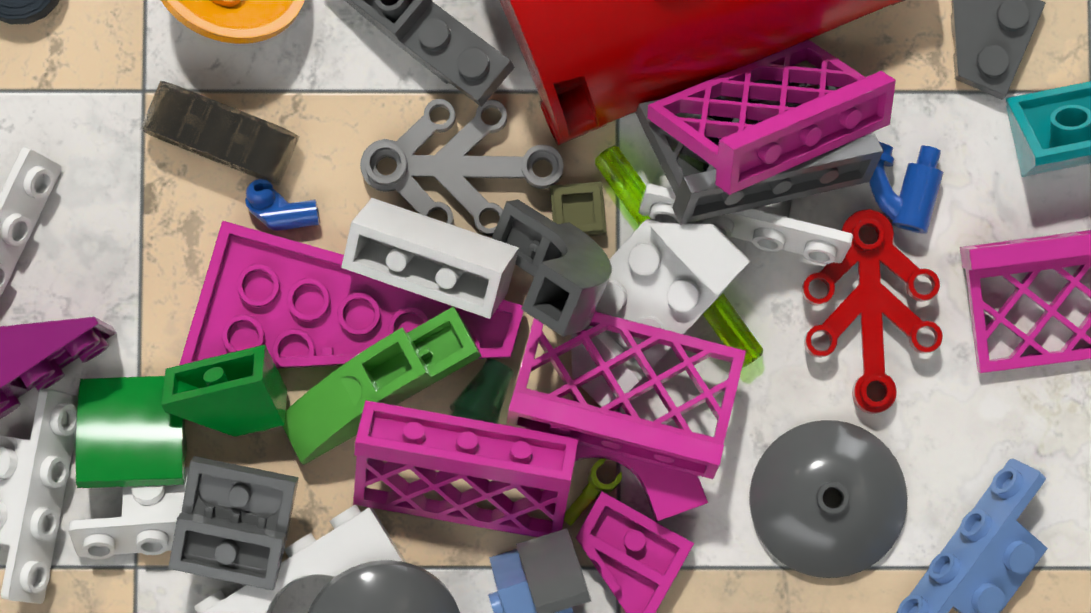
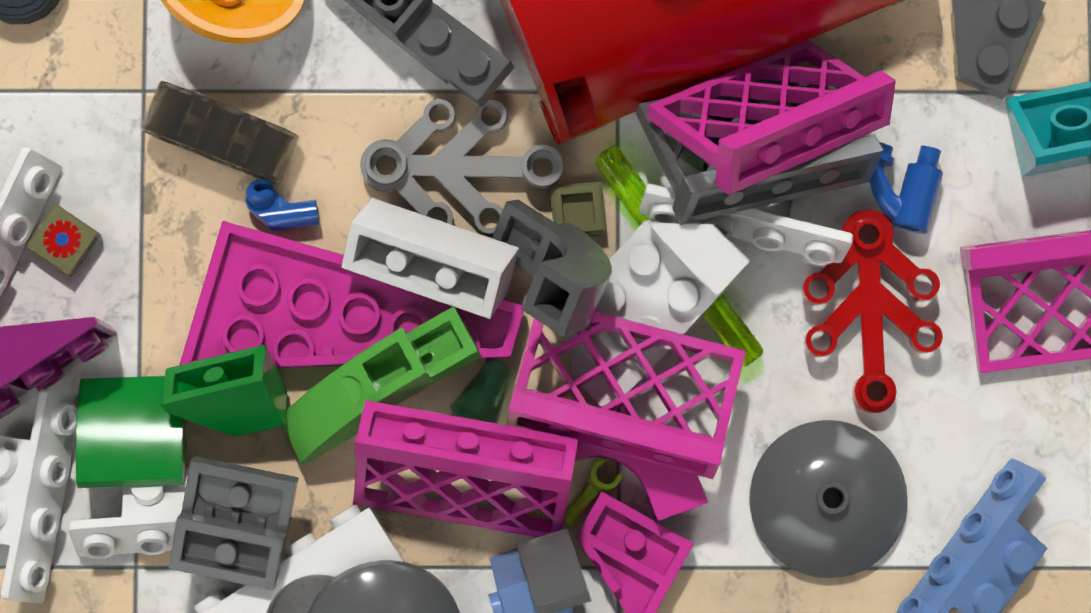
(63, 240): none -> olive tile

